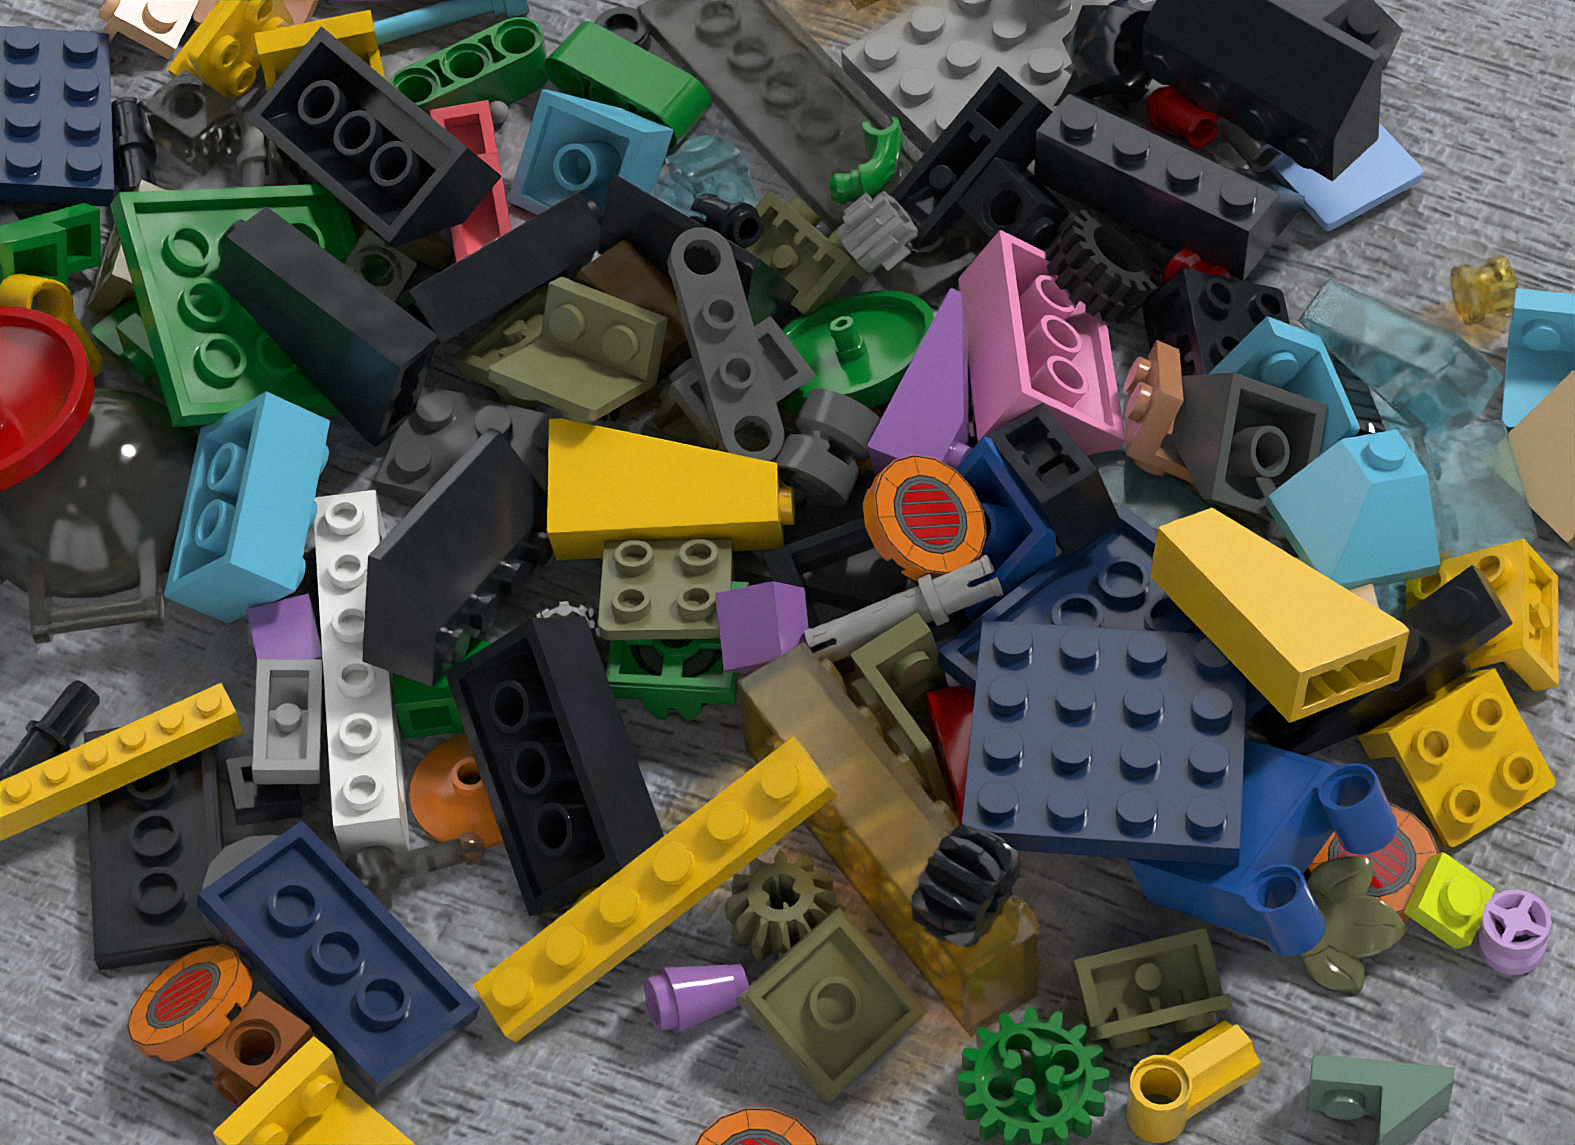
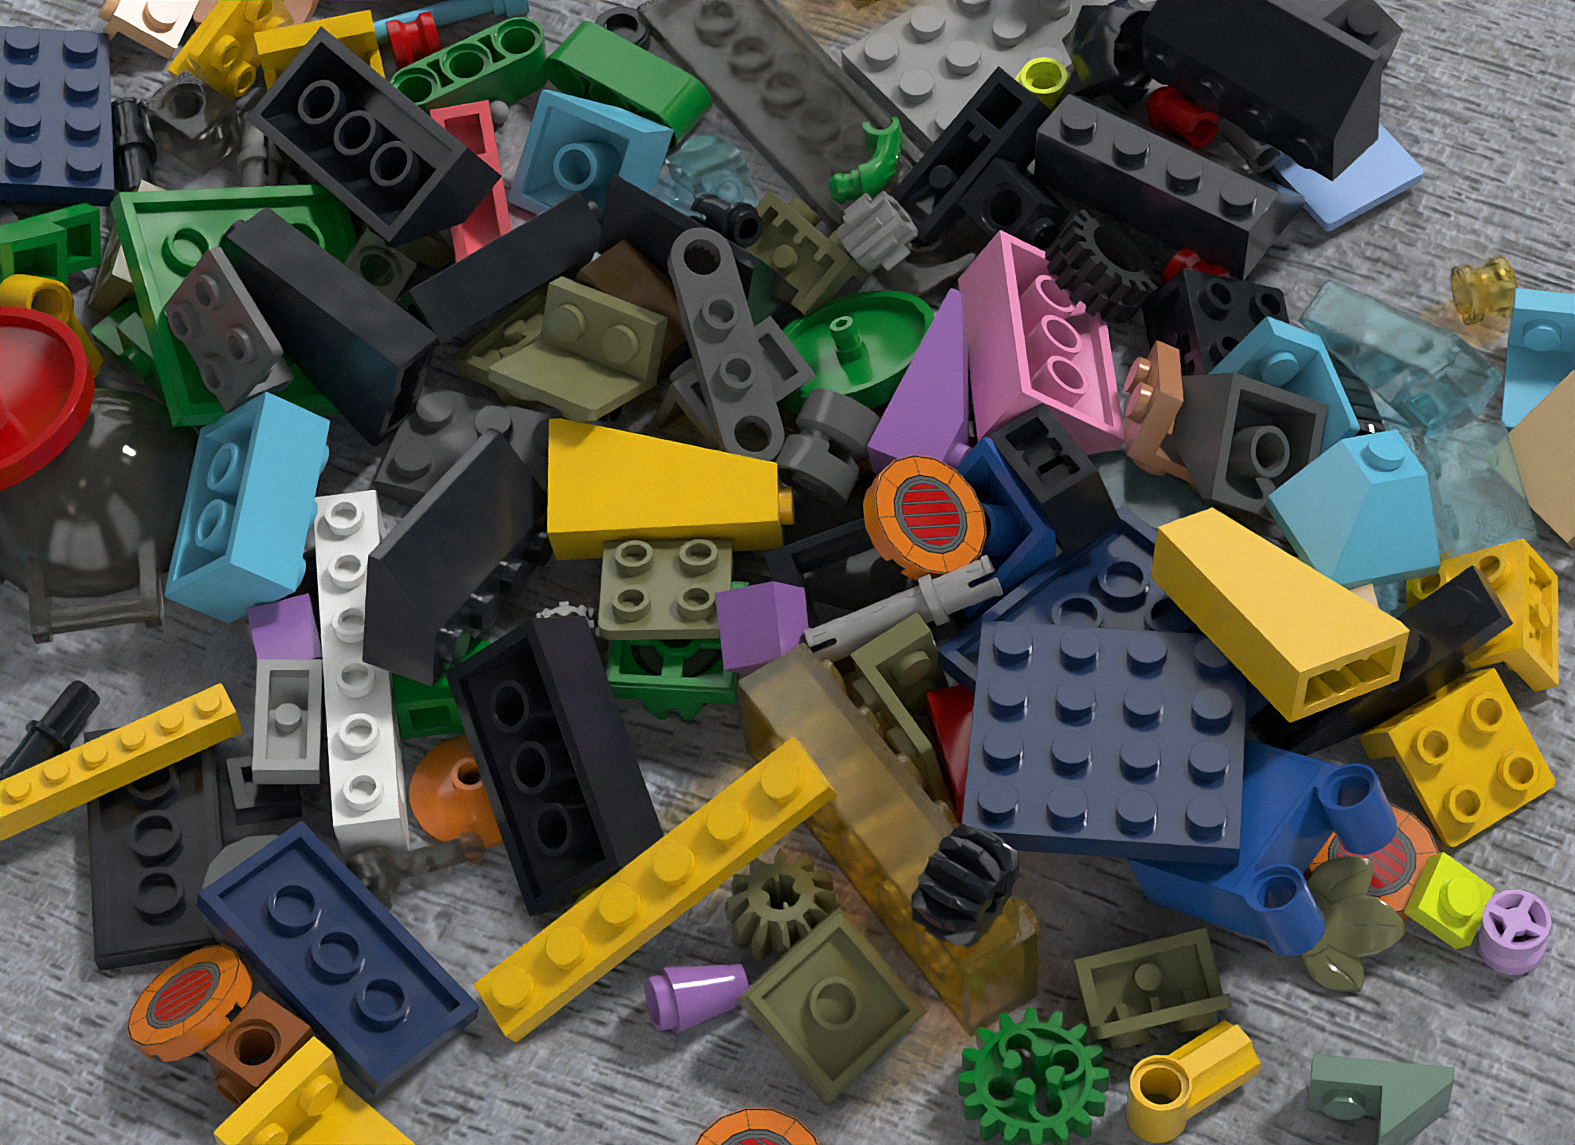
(226, 333): none -> dark grey bracket
(412, 39): none -> red wheel
(1044, 79): none -> neon yellow plate

